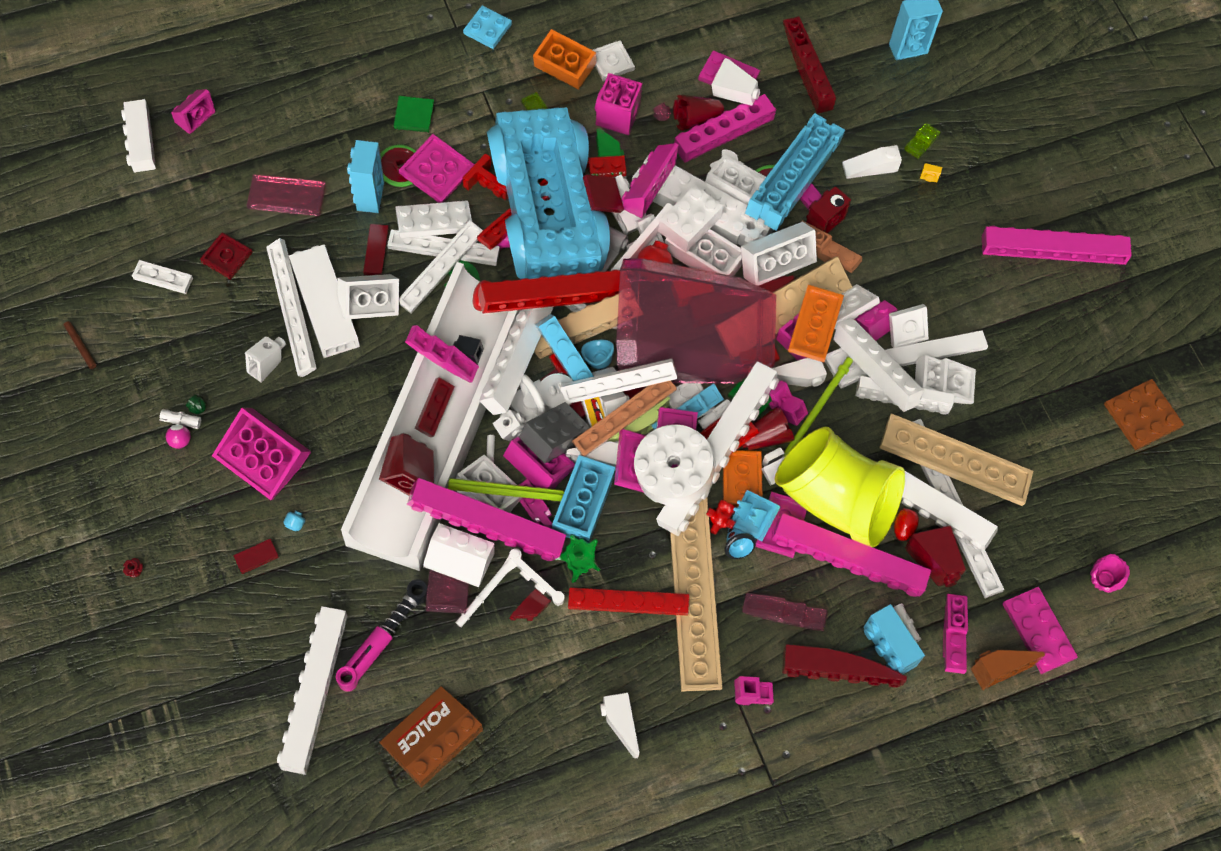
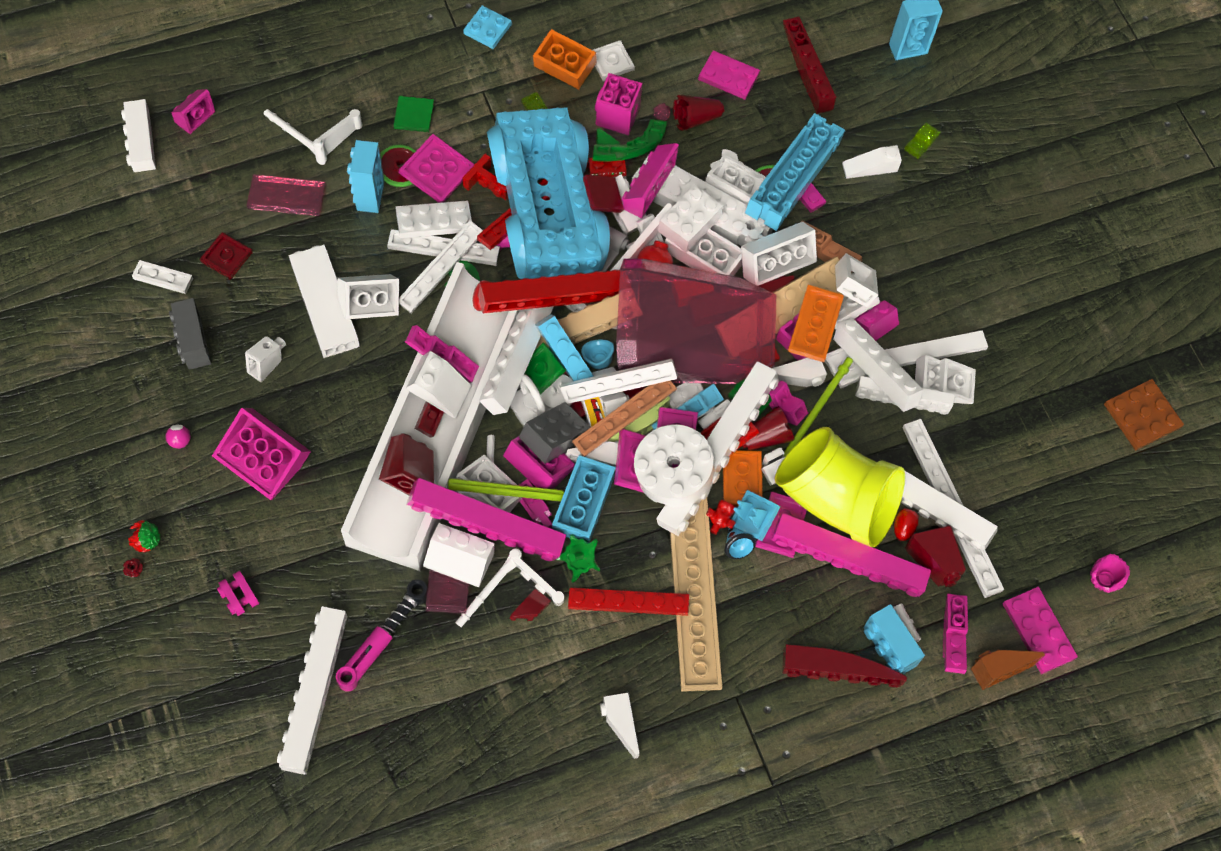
(80, 345): copper bar -> none
(145, 537): none -> green piece
(180, 418): white pin -> none
(189, 334): none -> dark grey brick
(196, 404): dark green plate -> none
(236, 605): none -> dark pink brick
(256, 556): dark red tile -> none
(291, 308): white plate -> none
(294, 521): medium azure piece -> none
(329, 140): none -> white piece
(376, 249): dark red tile -> none
(431, 736): dark orange slope -> none
(439, 384): none -> white slope
(470, 347): black brick -> none
(510, 425): white brick -> none
(544, 368): none -> green tile
(633, 148): none -> green tile
(719, 135): dark pink brick -> none
(735, 84): white slope -> none
(751, 691): dark pink brick -> none
(785, 612): clear pink slope -> none
(829, 210): dark red brick -> none
(862, 280): none -> white window
(908, 326): white plate -> none
(930, 173): yellow plate -> none
(956, 459): tan plate -> none
(1056, 245): dark pink brick -> none

